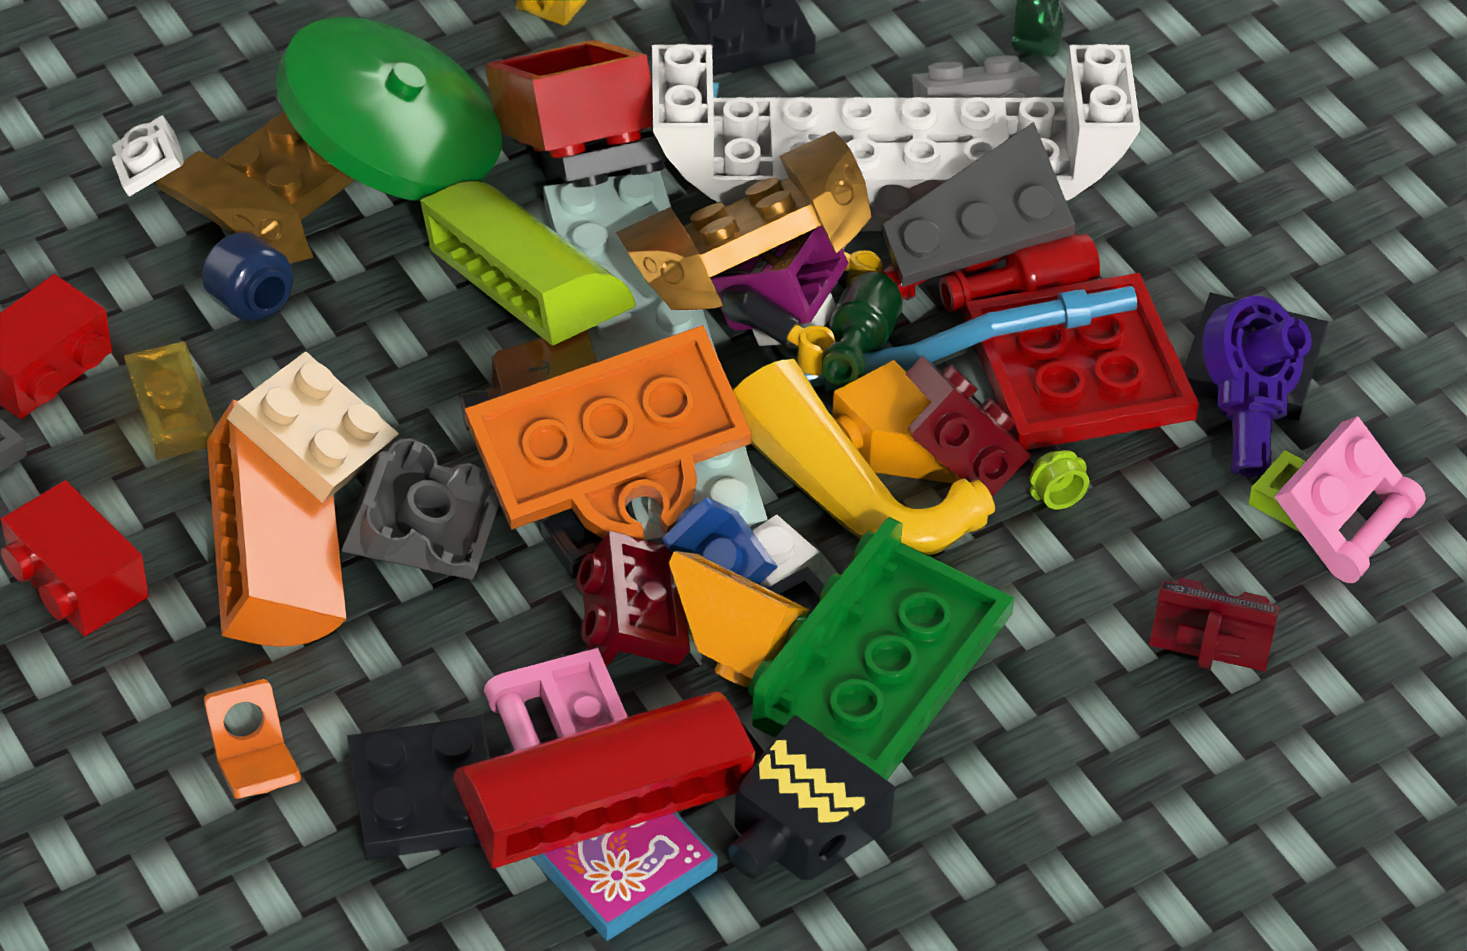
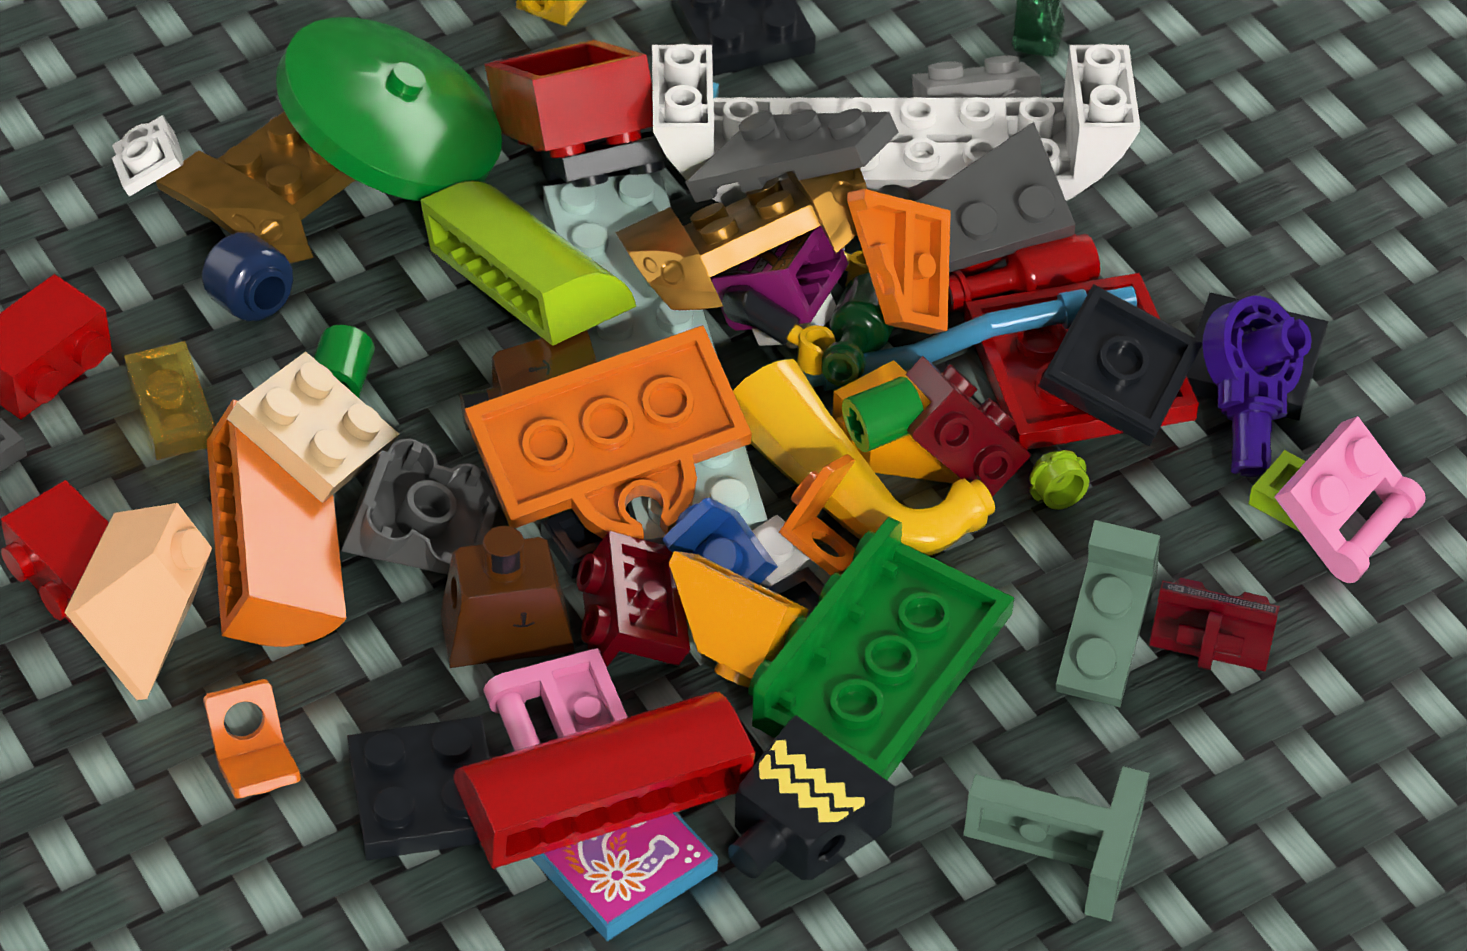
(139, 591): none -> light nougat slope
(346, 354): none -> green gear
(504, 601): none -> reddish brown torso
(799, 142): none -> dark grey wing
(805, 525): none -> orange bracket
(881, 413): none -> green gear
(906, 258): none -> orange wing
(1063, 829): none -> sand green bracket
(1109, 613): none -> sand green bracket
(1121, 365): none -> black plate

